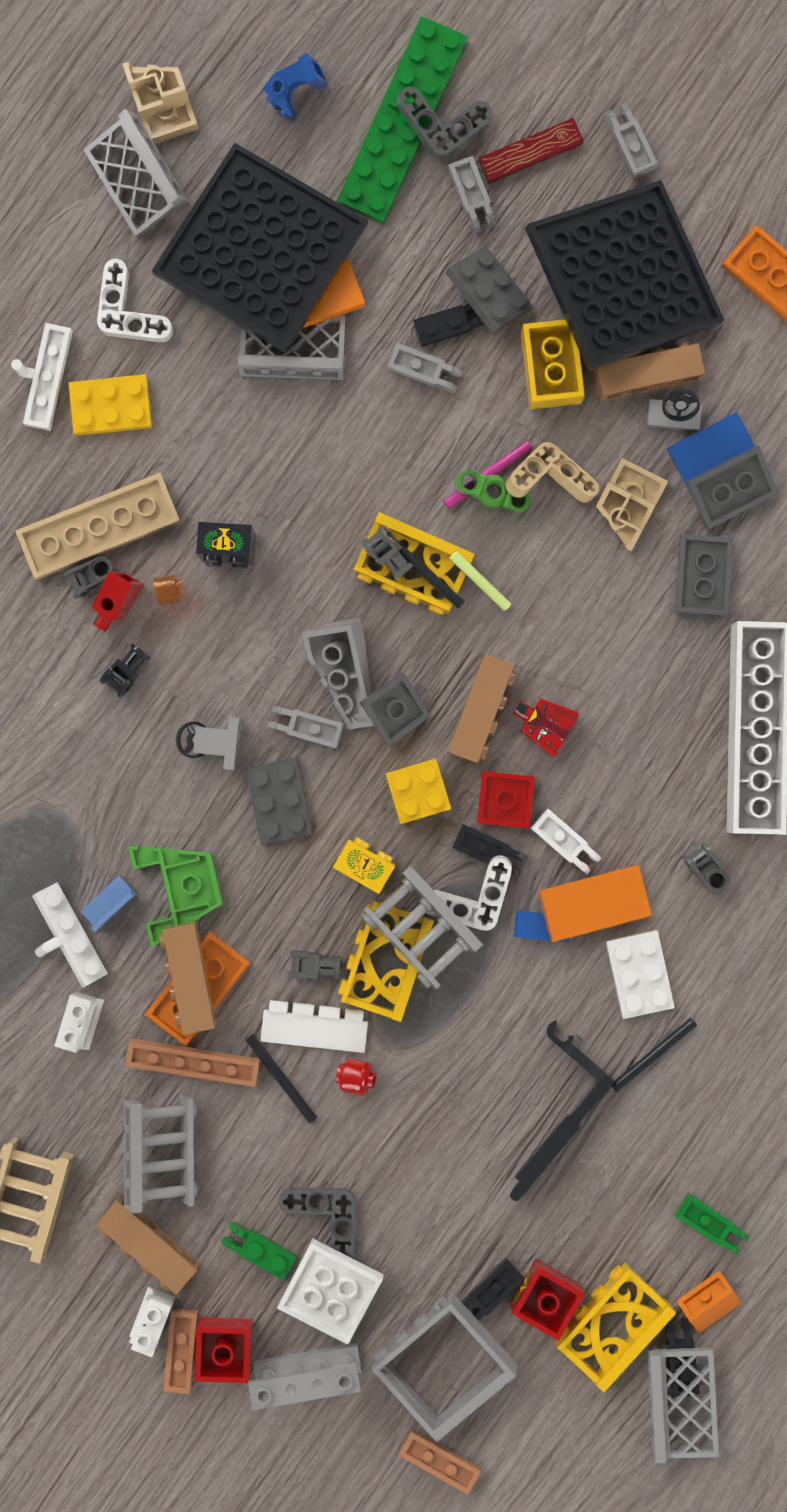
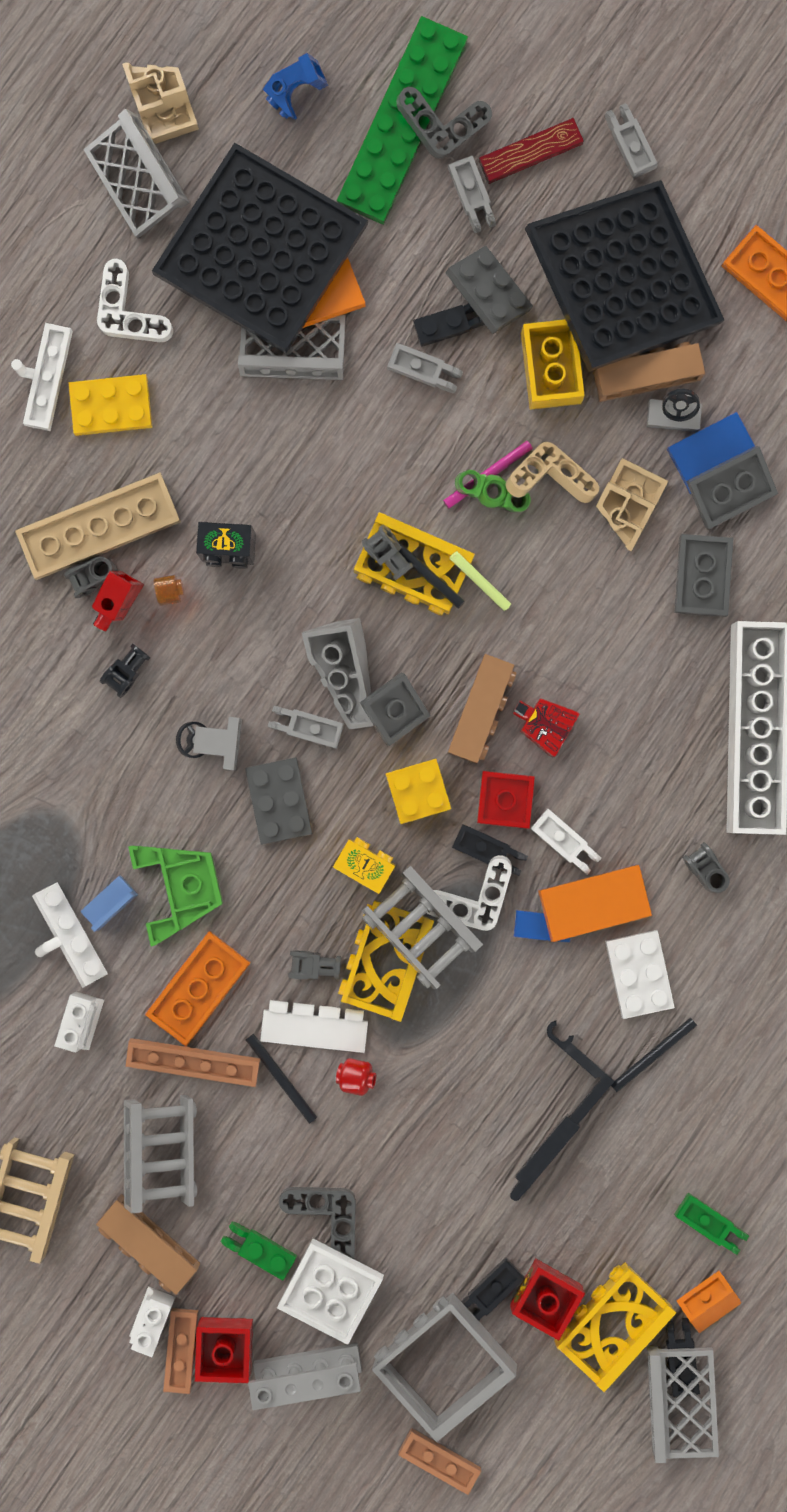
(189, 977): medium nougat brick -> none

